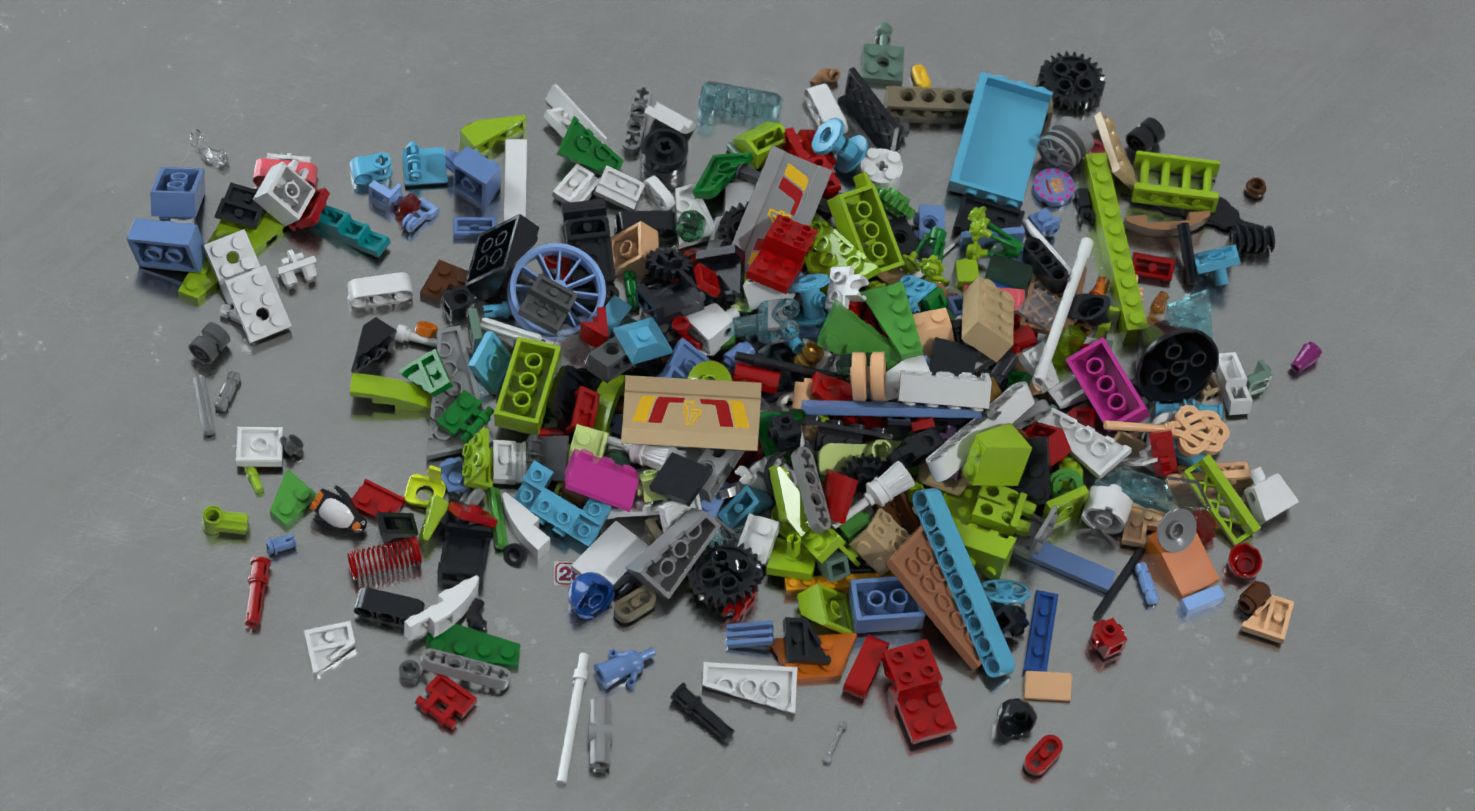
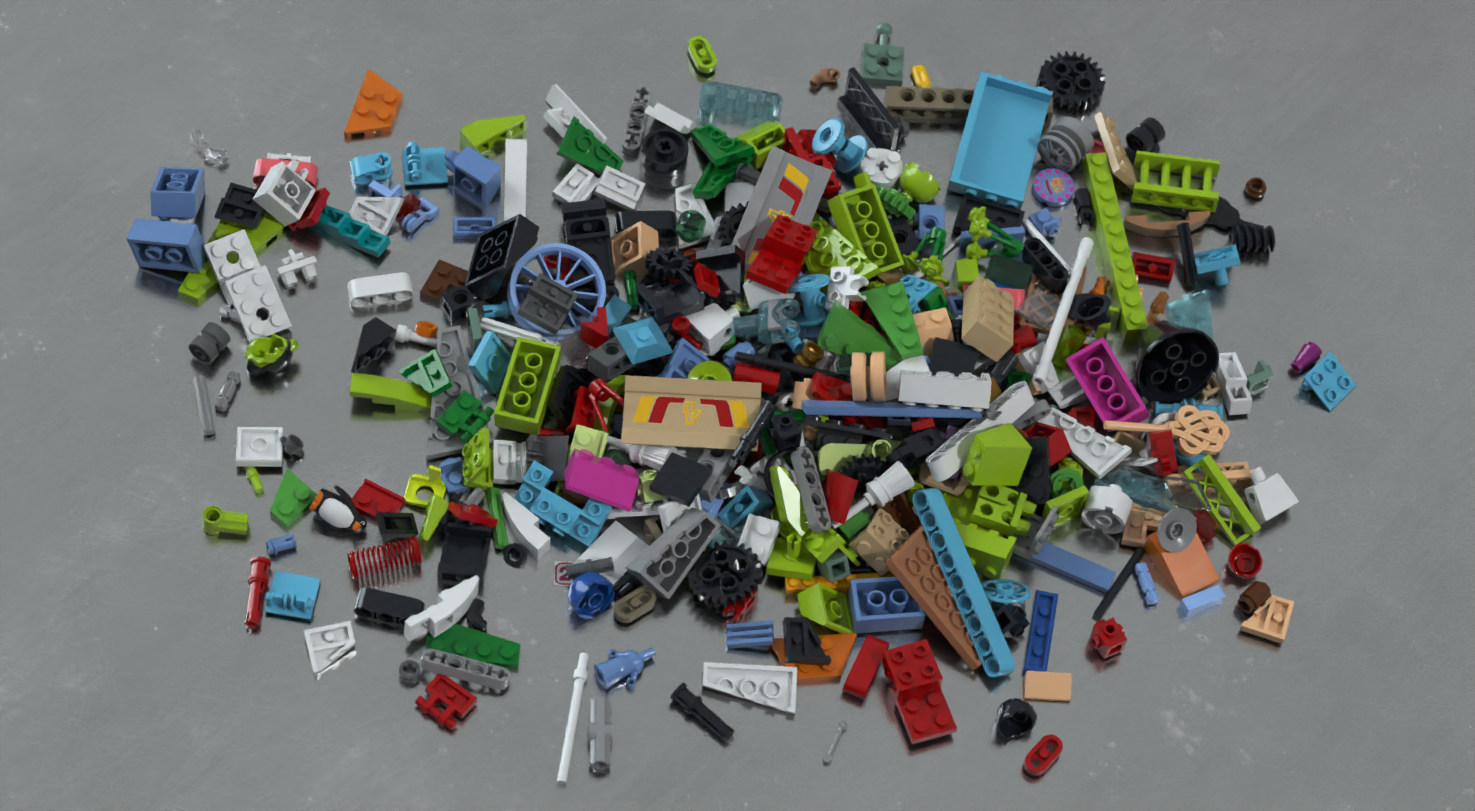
(269, 354): none -> lime hair
(292, 595): none -> medium azure hinge
(374, 107): none -> orange wing
(376, 212): none -> white wing
(597, 566): none -> dark grey pin
(602, 392): none -> red plant
(659, 193): white beam -> none
(702, 56): none -> lime plate
(719, 146): none -> green wing
(749, 439): none -> black pin
(823, 105): white beam -> none
(918, 185): none -> lime cylinder
(1328, 381): none -> medium azure hinge

